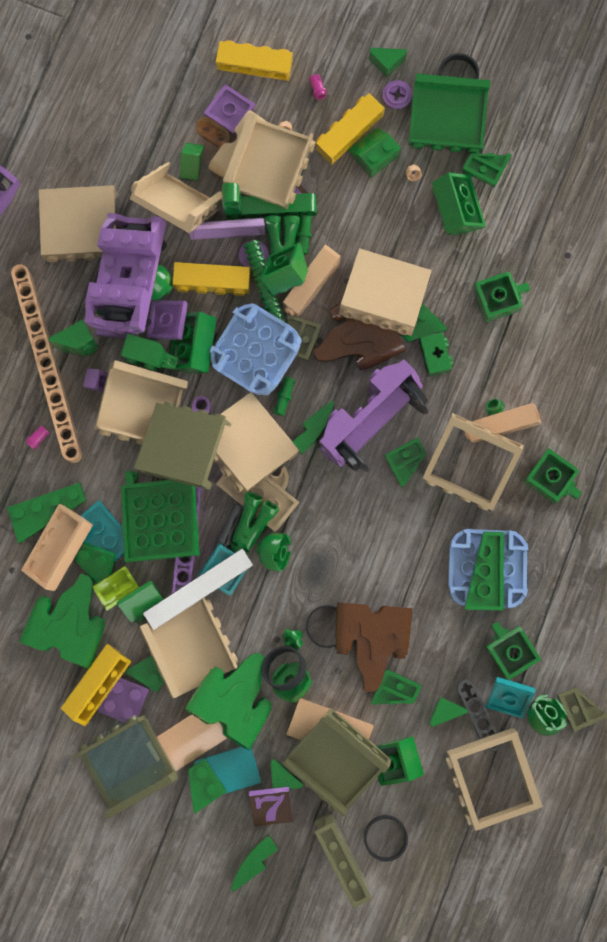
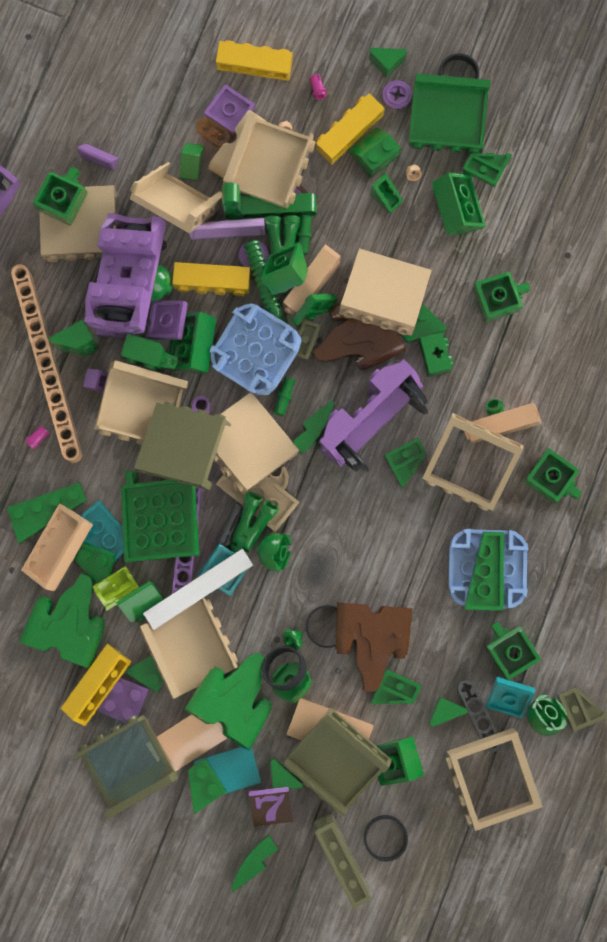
(69, 192): none -> green hinge
(98, 156): none -> medium lavender slope
(314, 306): none -> green wing
(386, 194): none -> green slope

